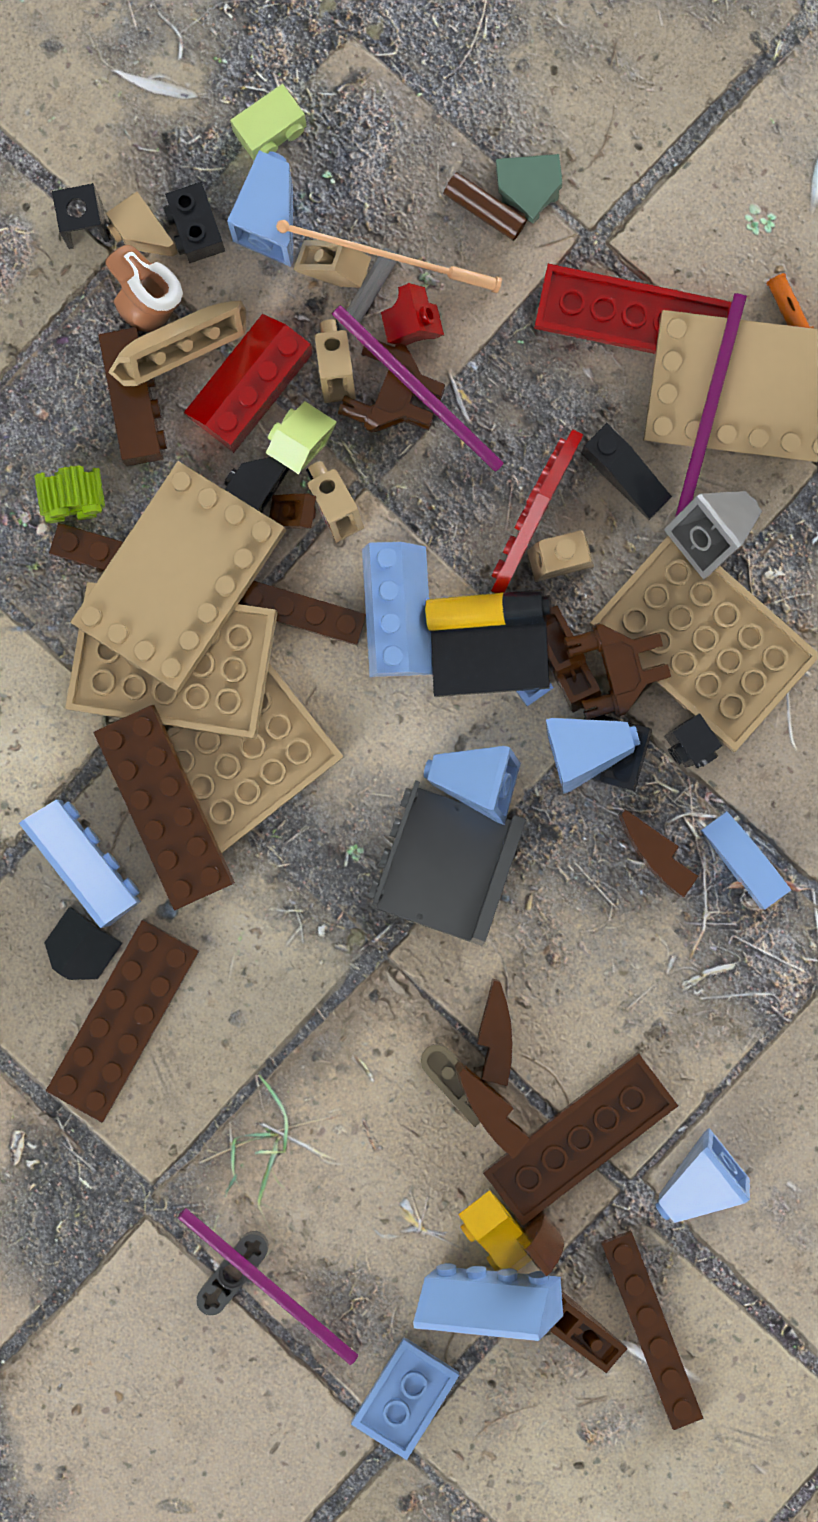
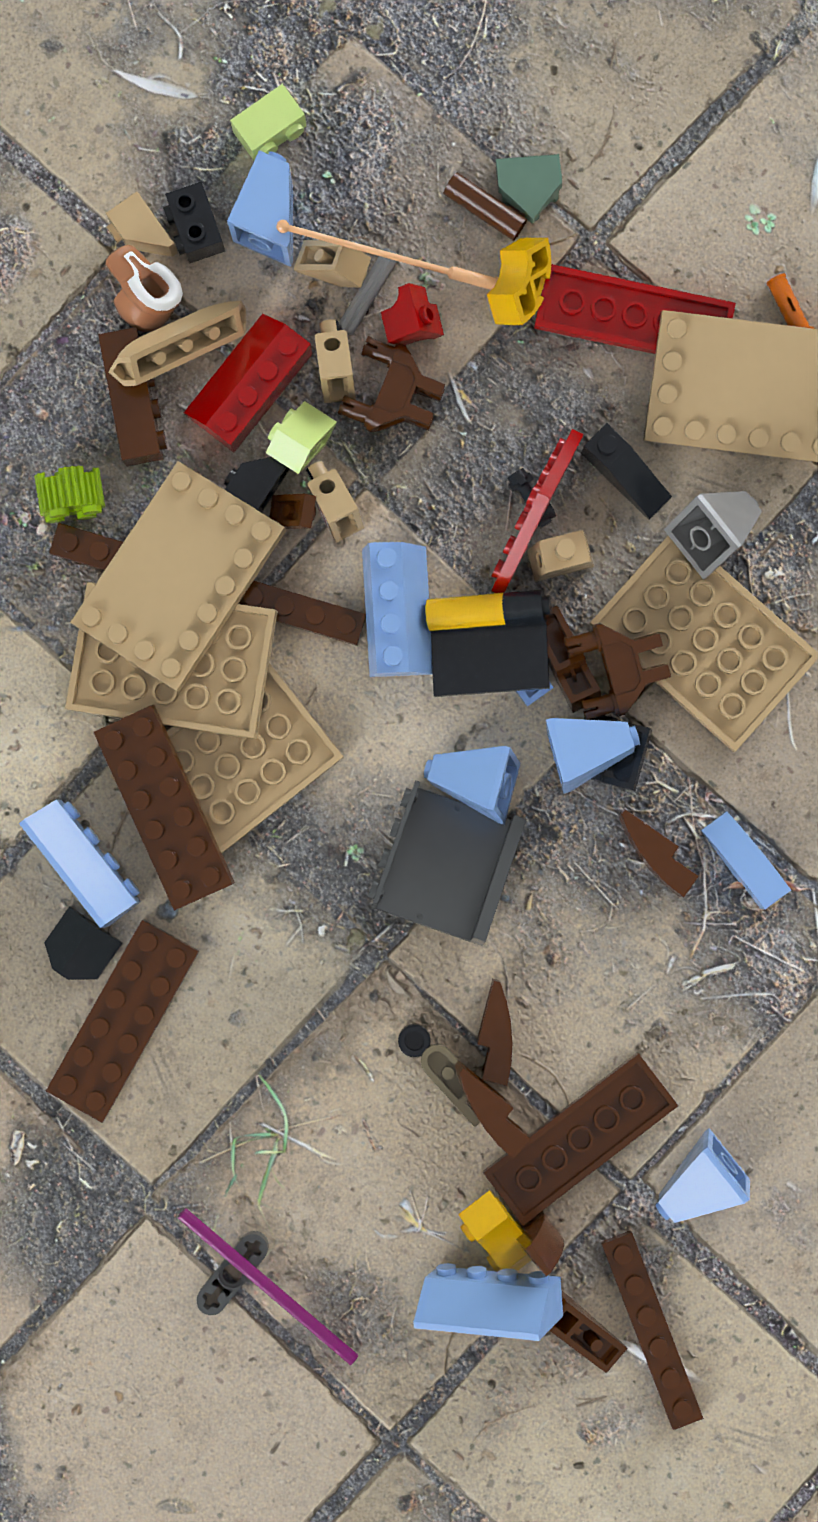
(93, 216): black piece -> none
(405, 1398): light blue plate -> none
(414, 1040): none -> black tile
(417, 388): magenta piece -> none
(520, 481): none -> black bar
(521, 281): none -> yellow brick
(693, 743): black brick -> none
(712, 401): magenta piece -> none

